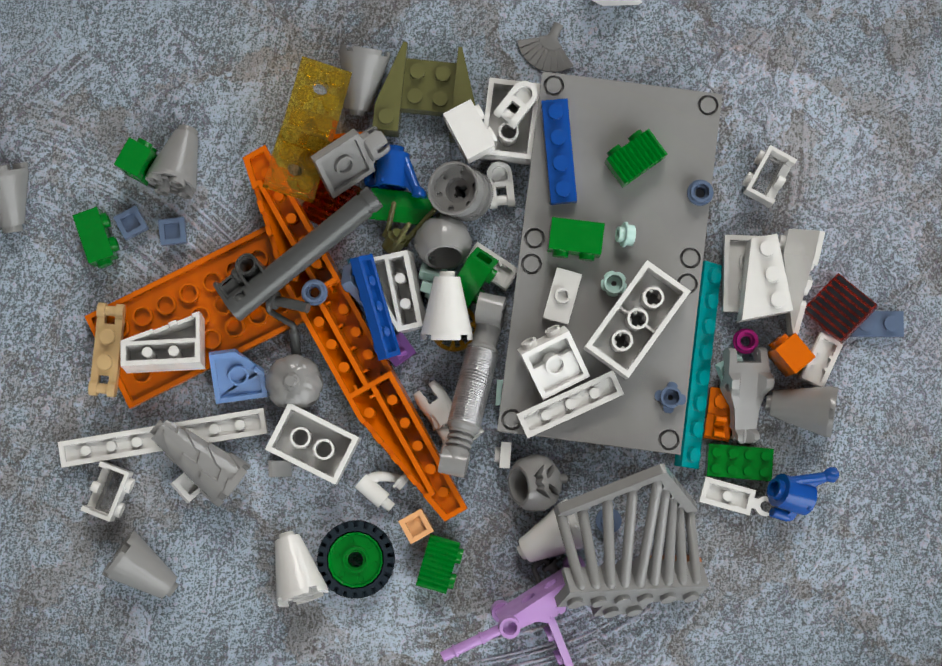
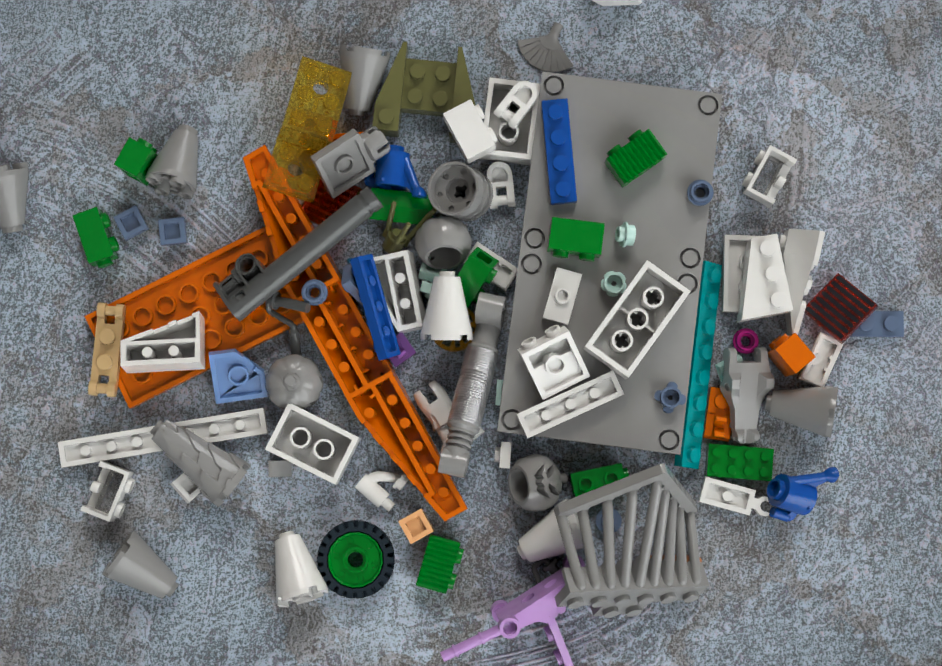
(595, 478): none -> green brick

